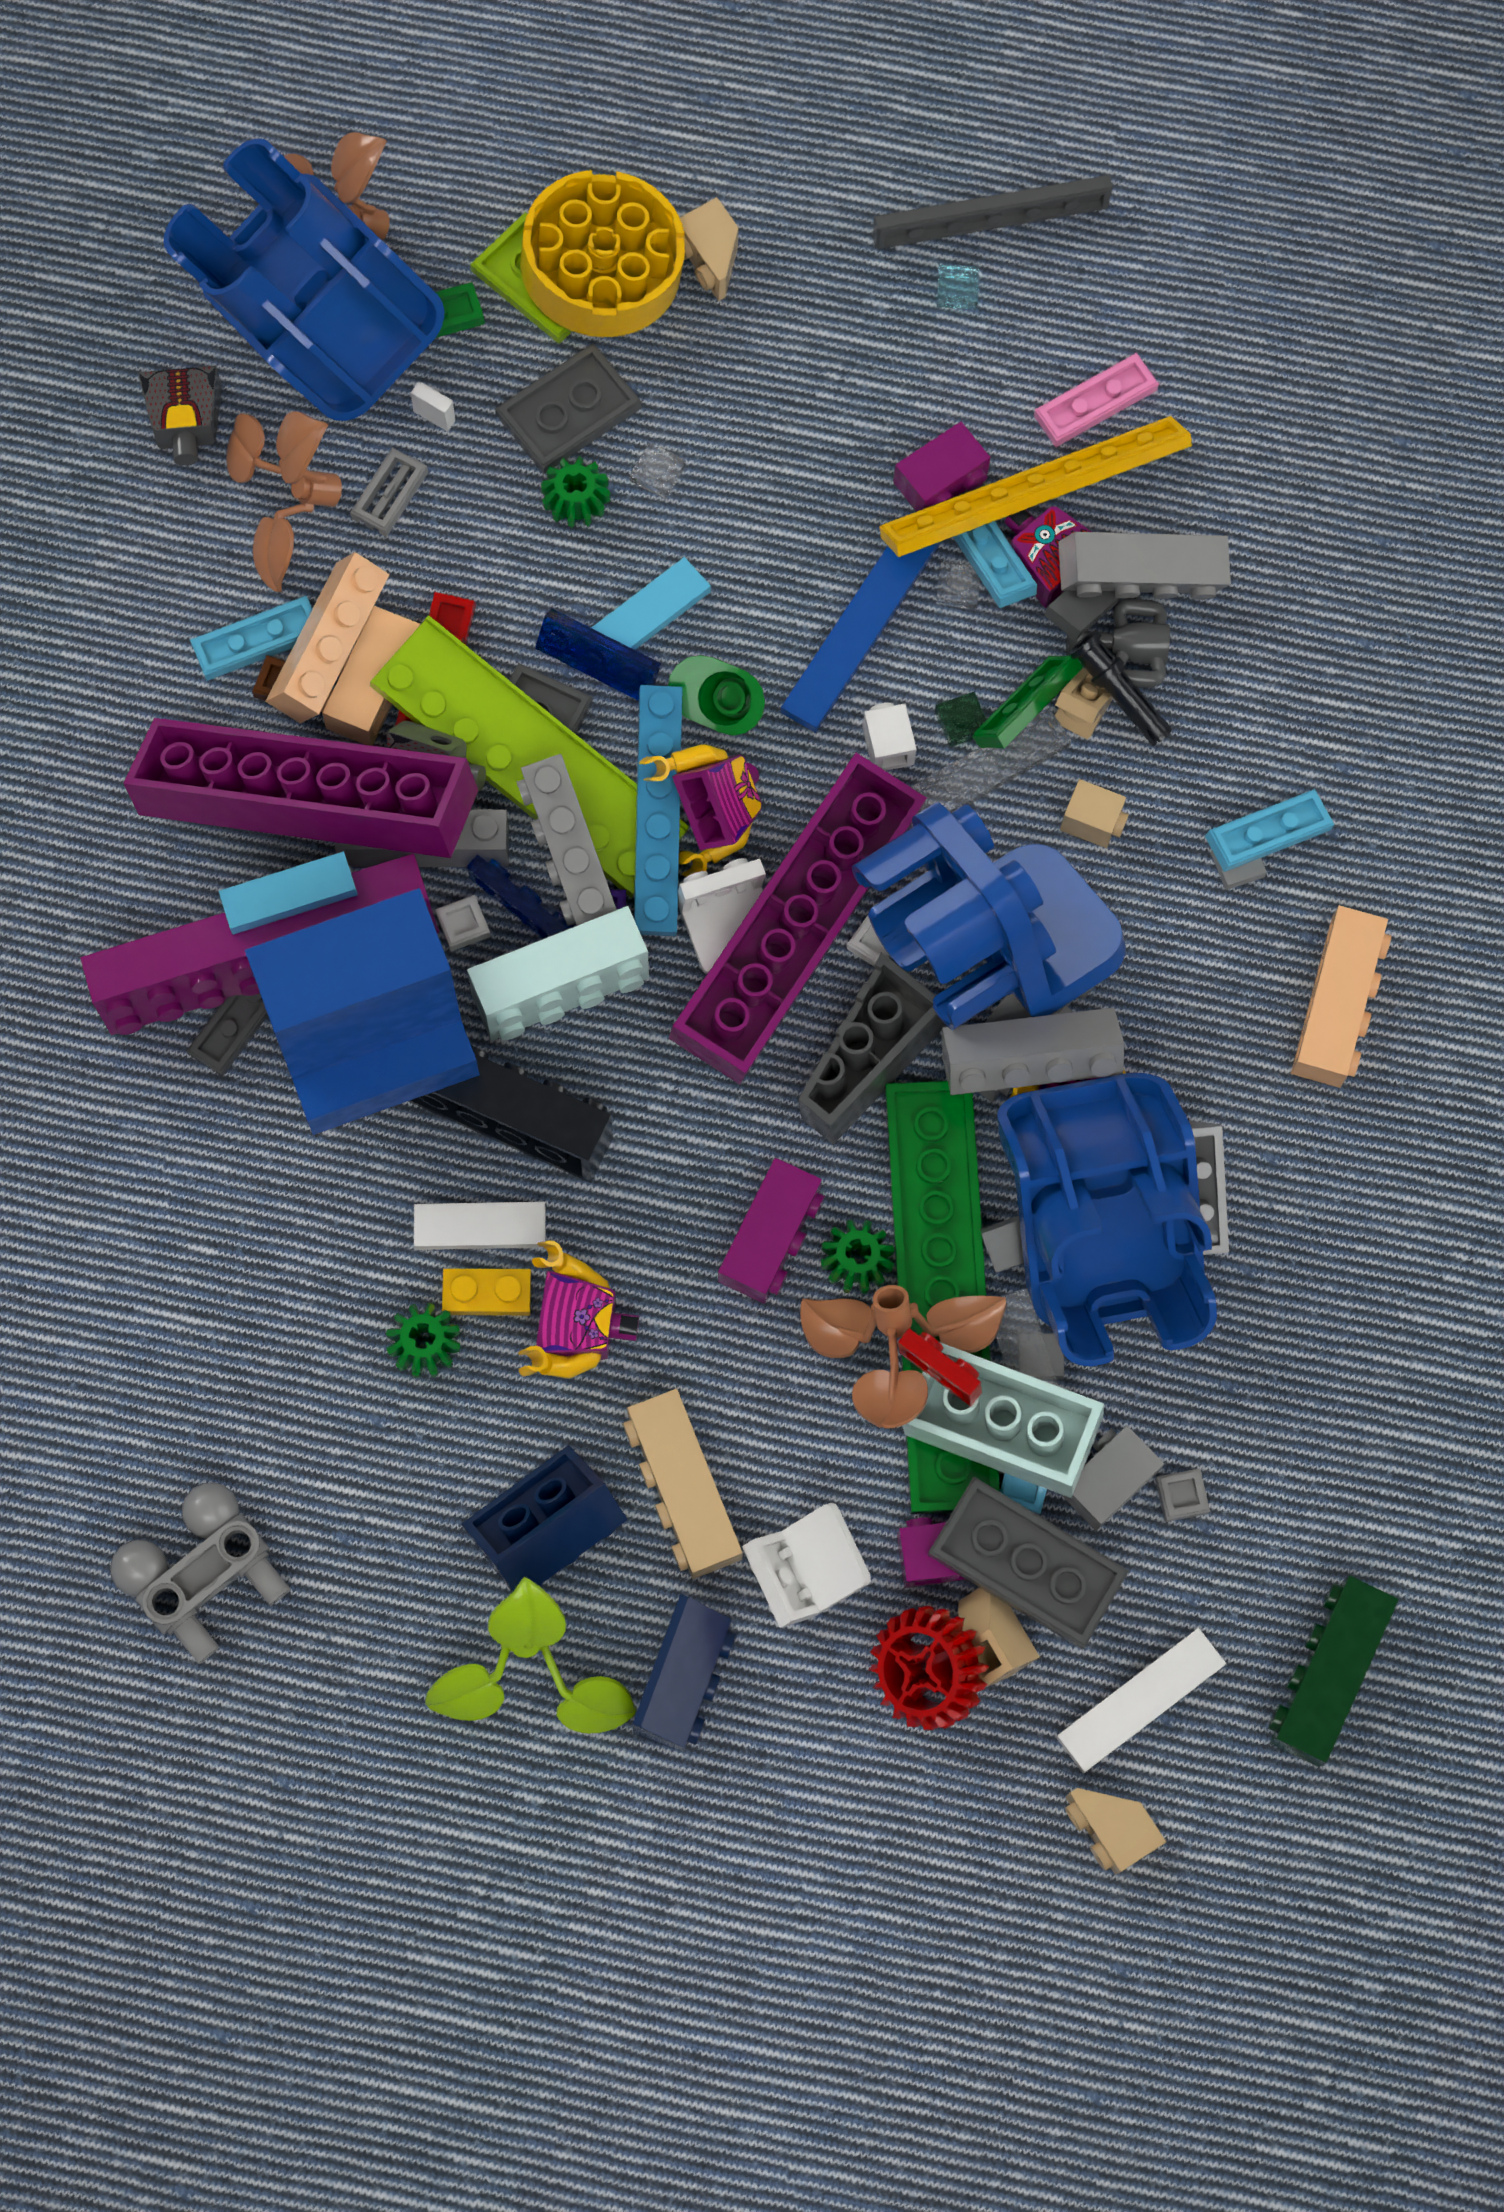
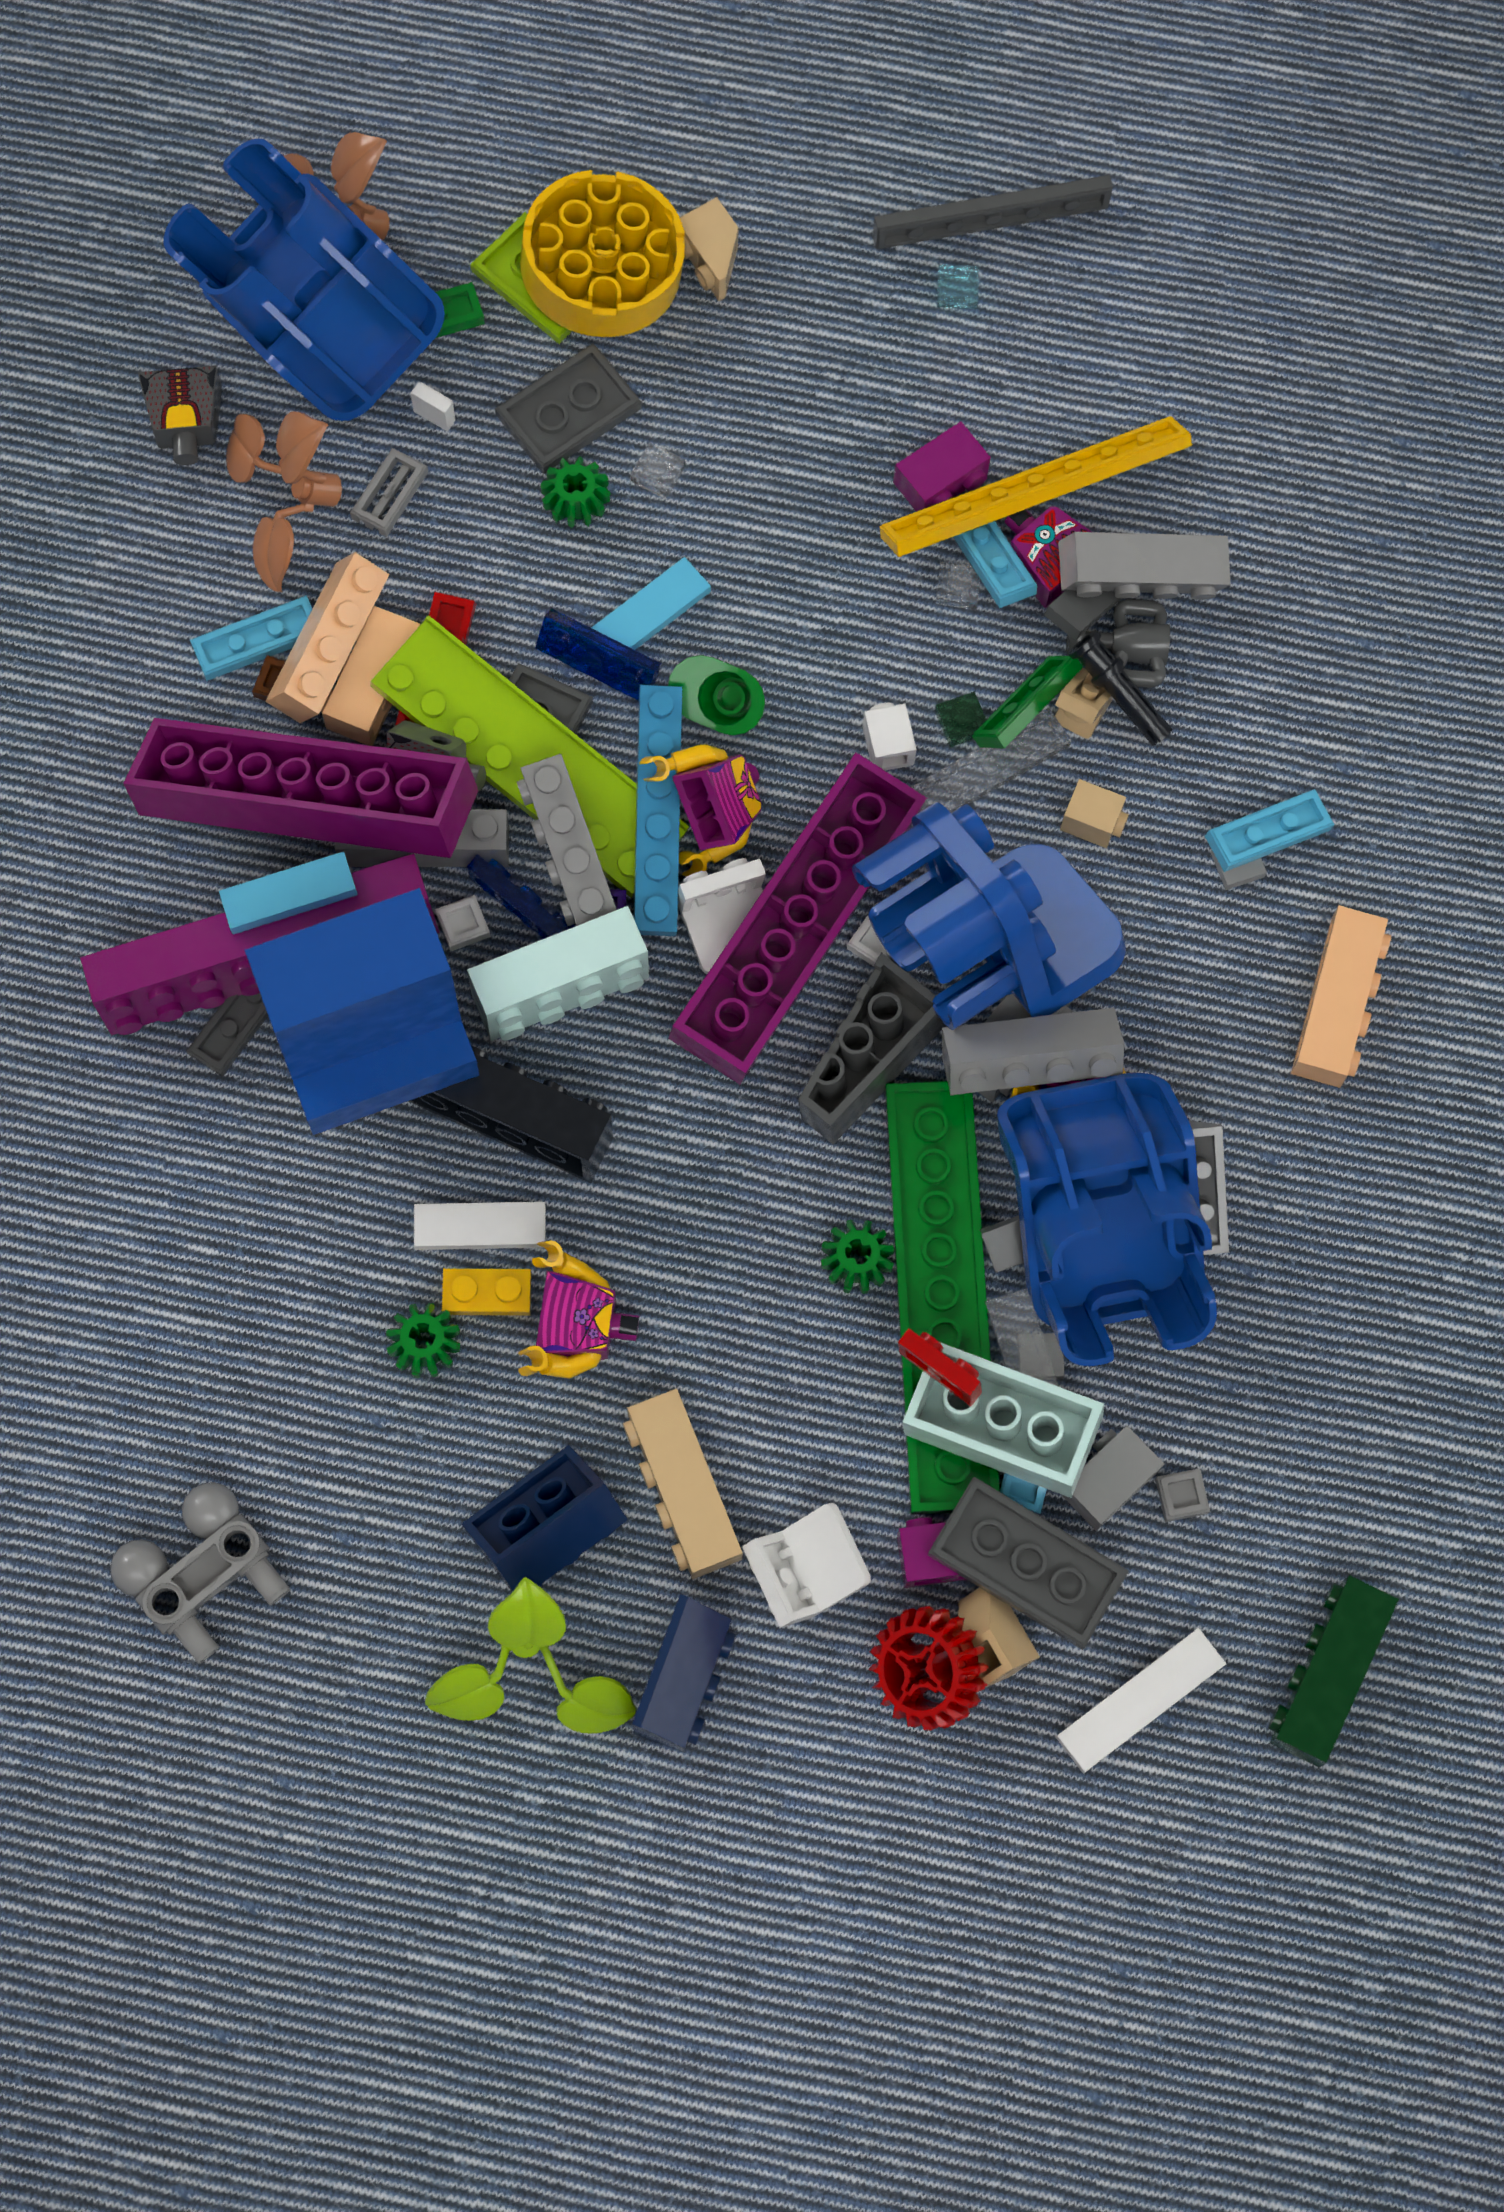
(771, 1231): magenta brick -> none
(854, 636): blue tile -> none
(896, 1397): nougat plant -> none
(1096, 400): bright pink tile -> none
(1116, 1825): tan slope -> none

